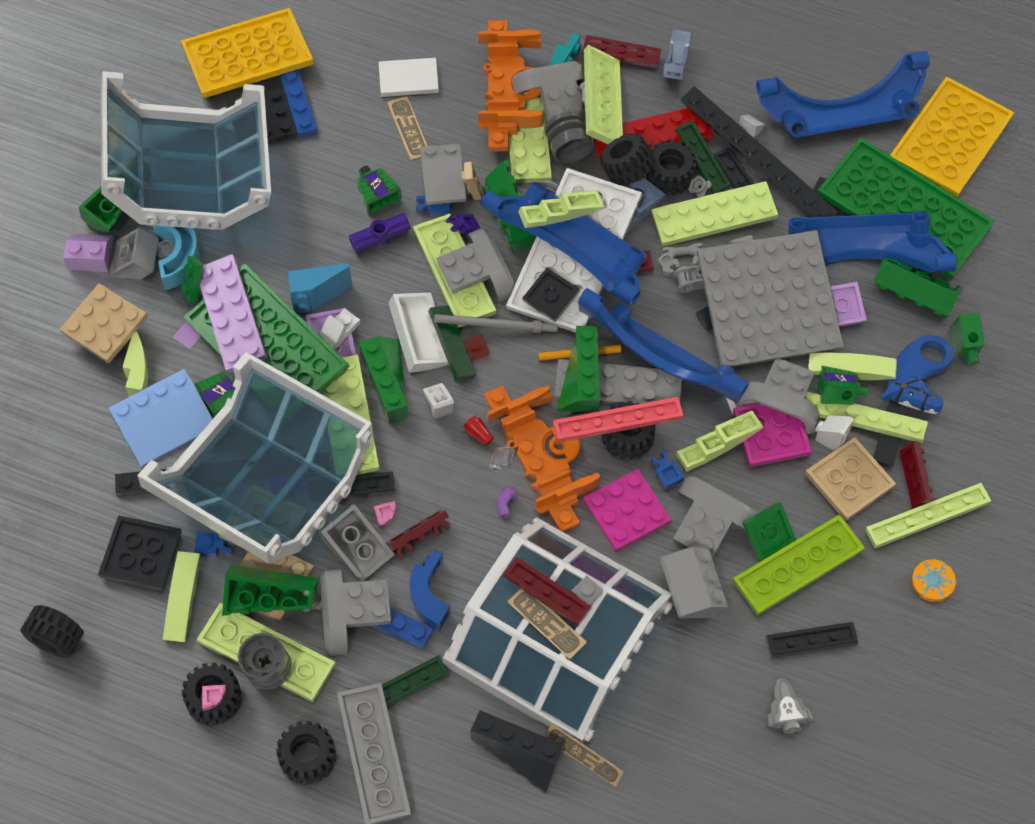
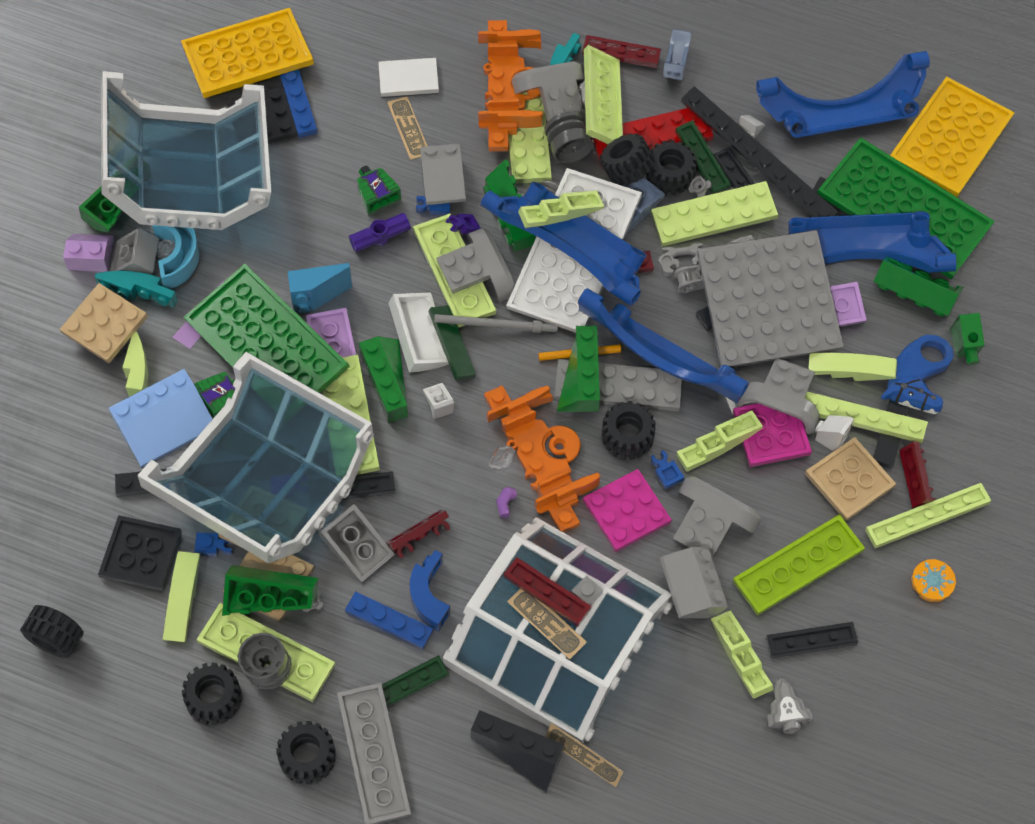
(130, 284): none -> teal slope
(192, 279): green plate -> none
(212, 696): bright pink tile -> none
(230, 311): lavender plate -> none
(339, 328): white slope -> none
(350, 606): light grey piece -> none
(385, 513): bright pink tile -> none
(472, 181): tan plate -> none
(476, 347): clear red plate -> none
(476, 428): red cone -> none
(551, 294): black tile -> none
(617, 419): coral plate -> none
(741, 654): none -> yellowish green slope
(769, 531): green plate -> none
(839, 386): green torso -> none

